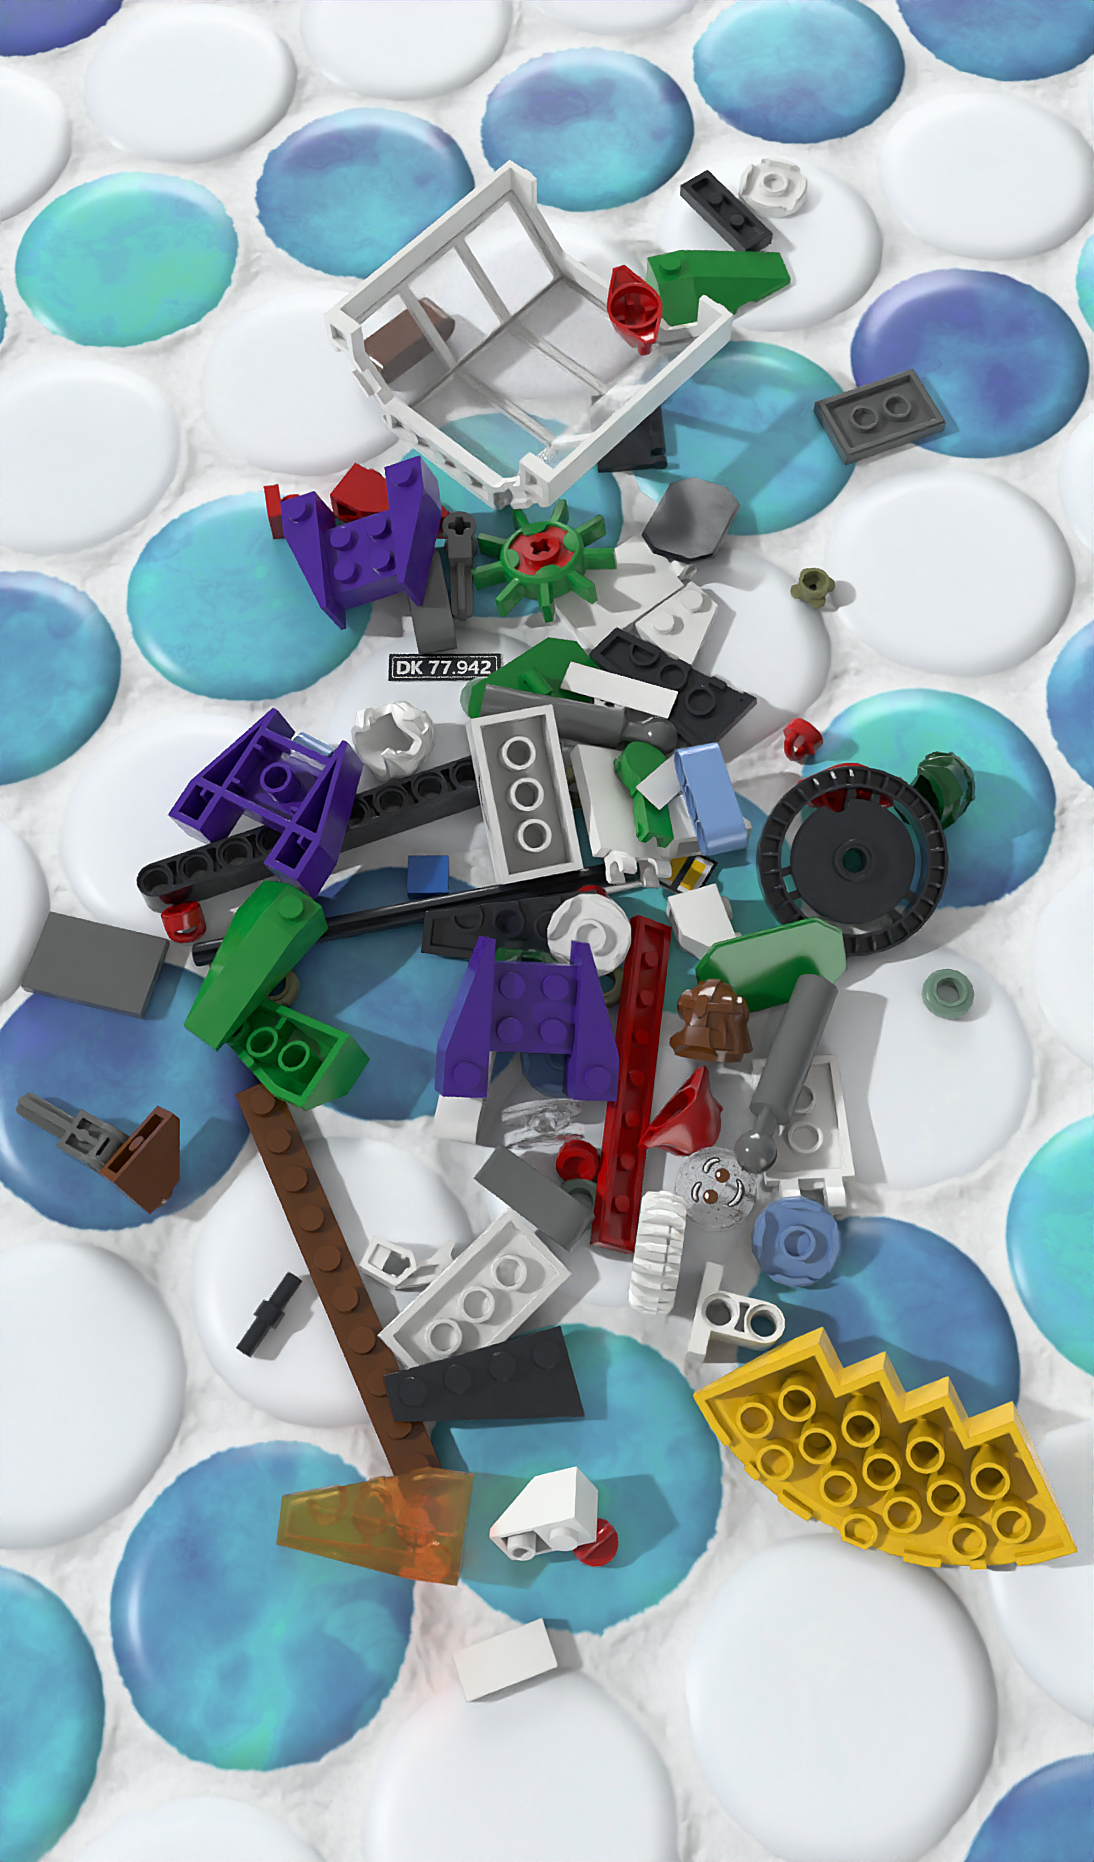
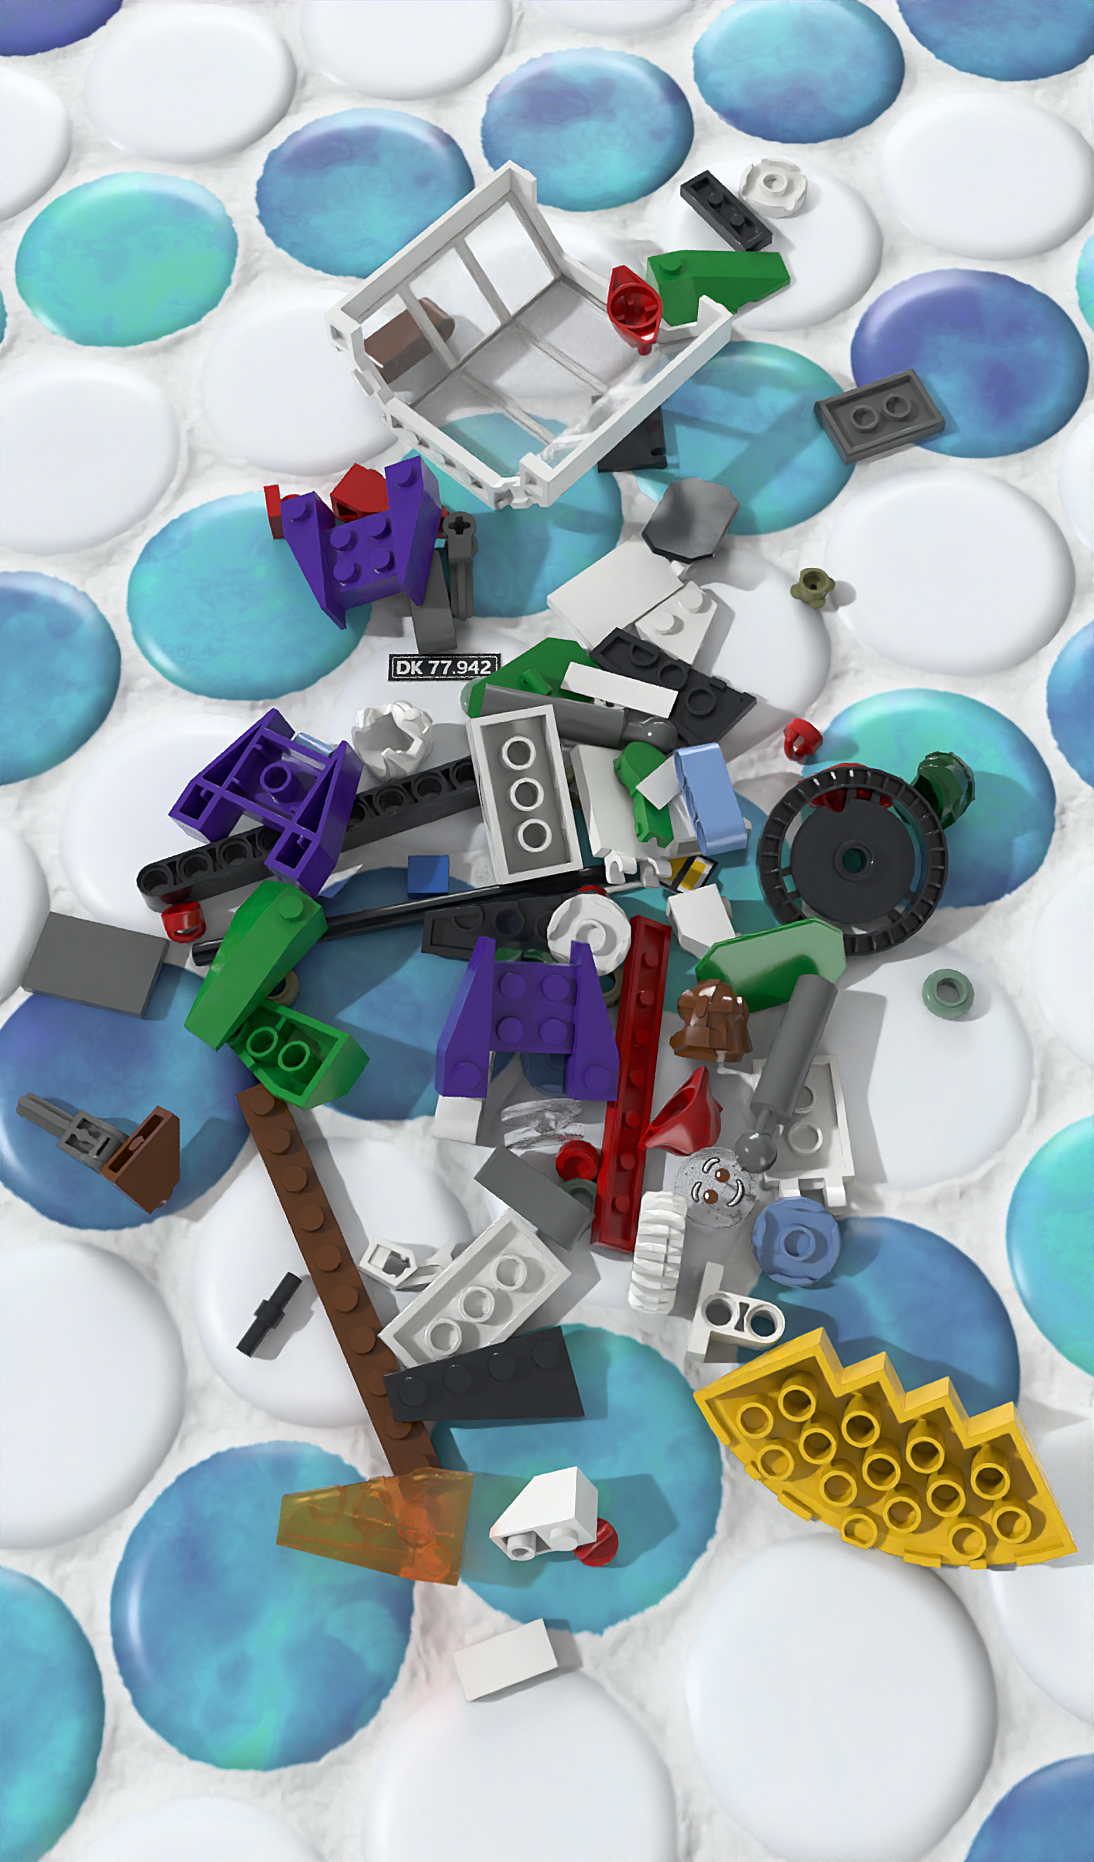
(544, 560): green gear -> none

